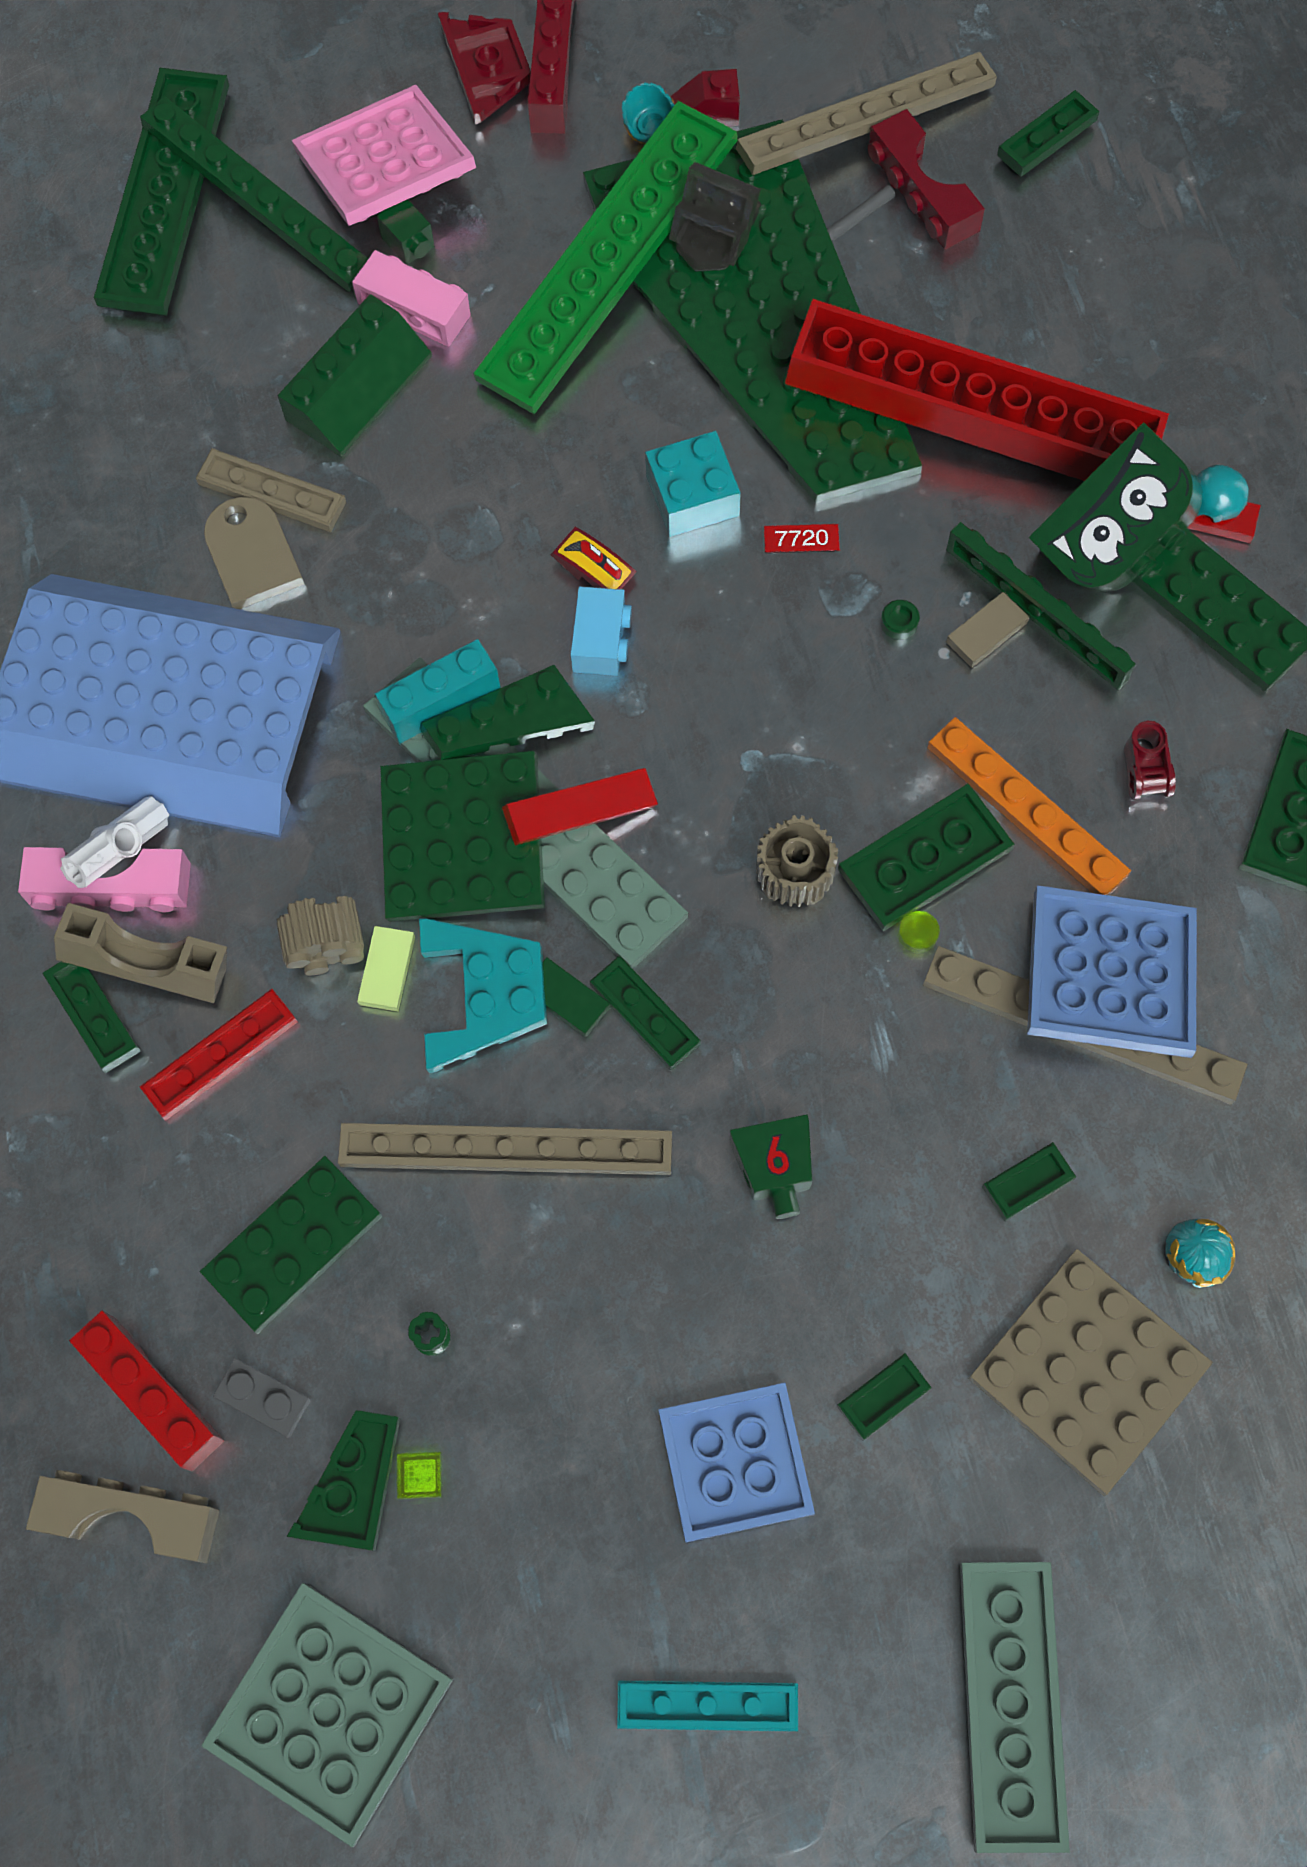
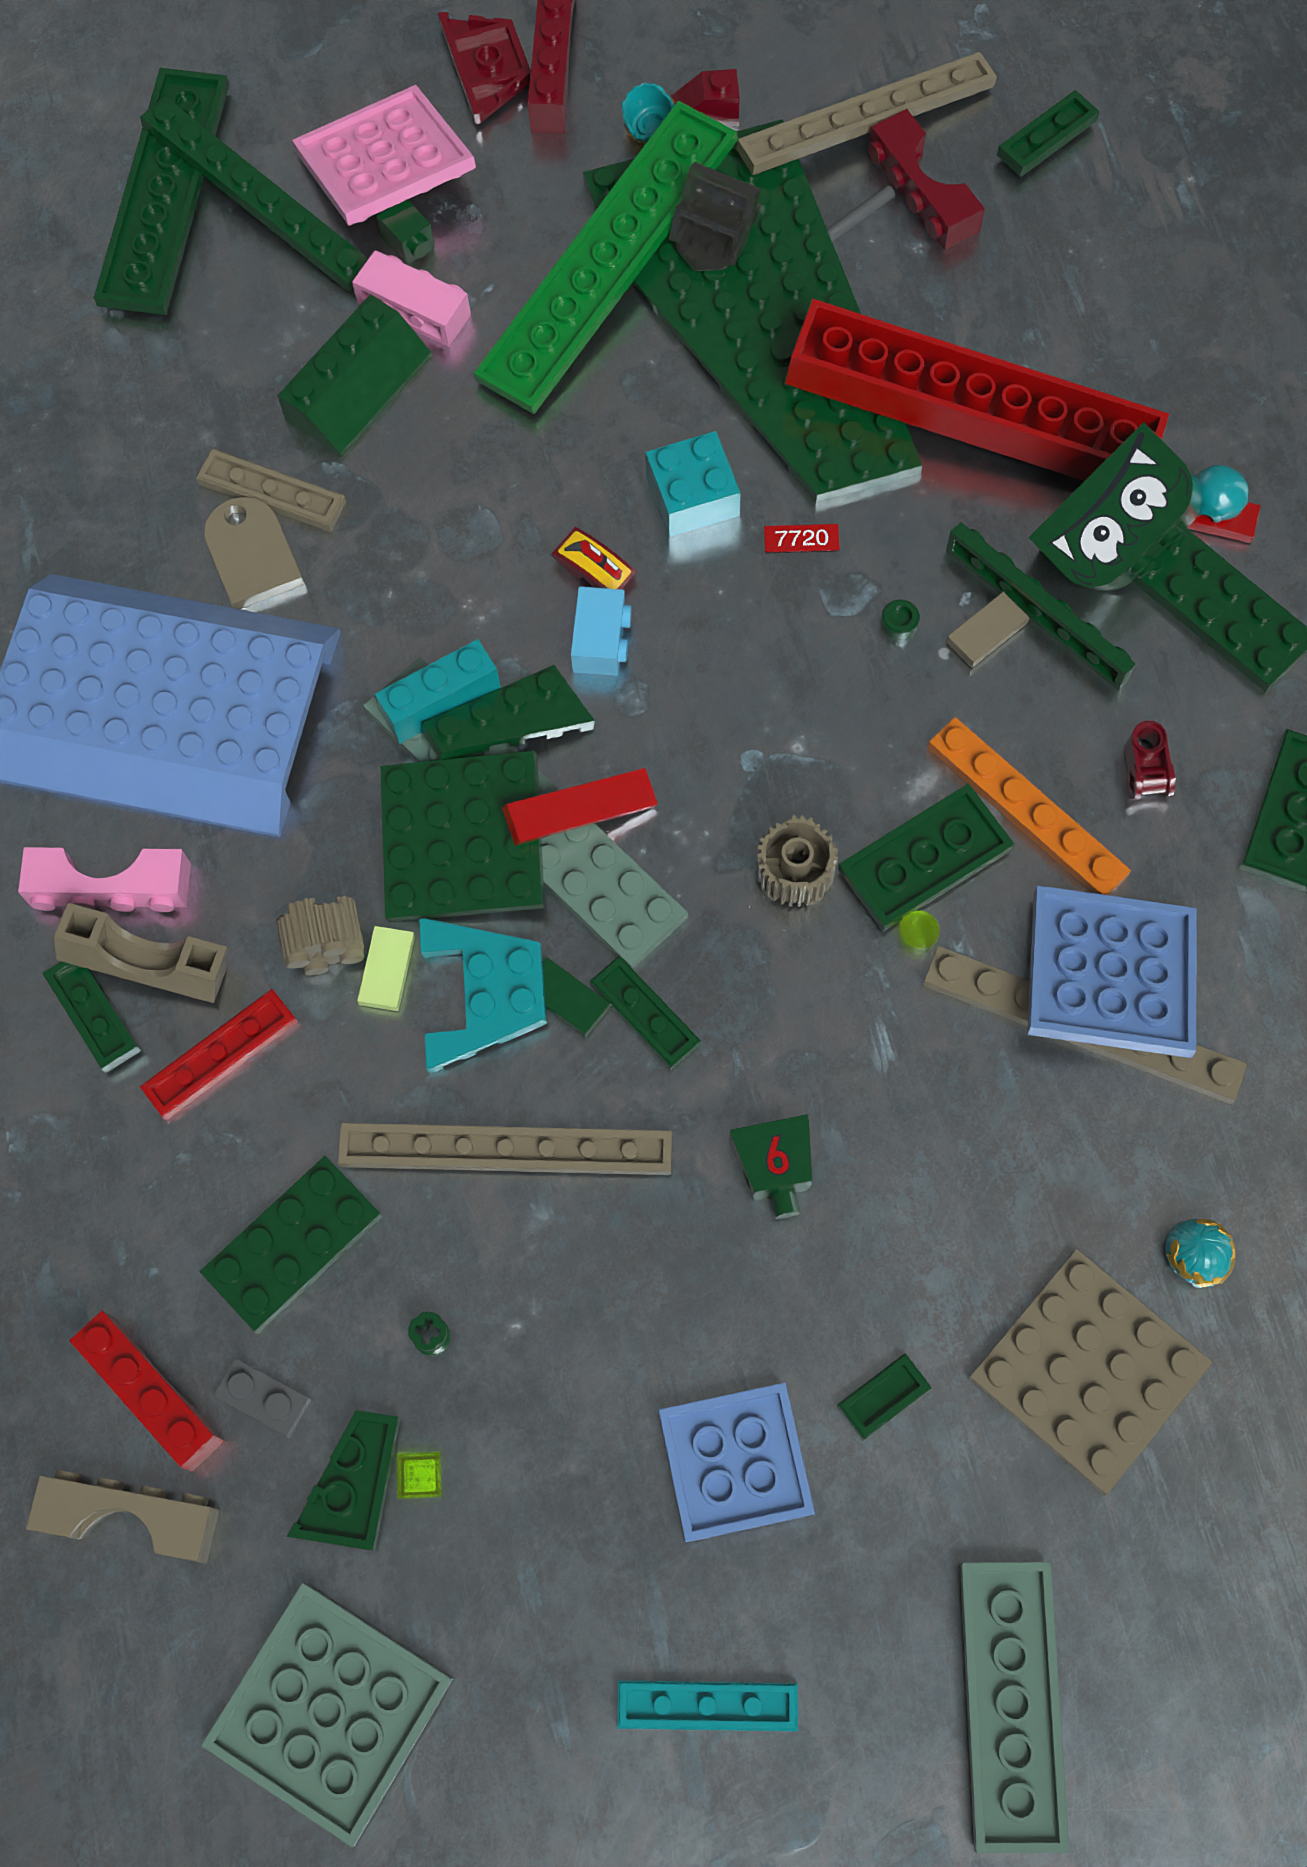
(101, 852): white piece -> none
(1029, 1181): dark green tile -> none

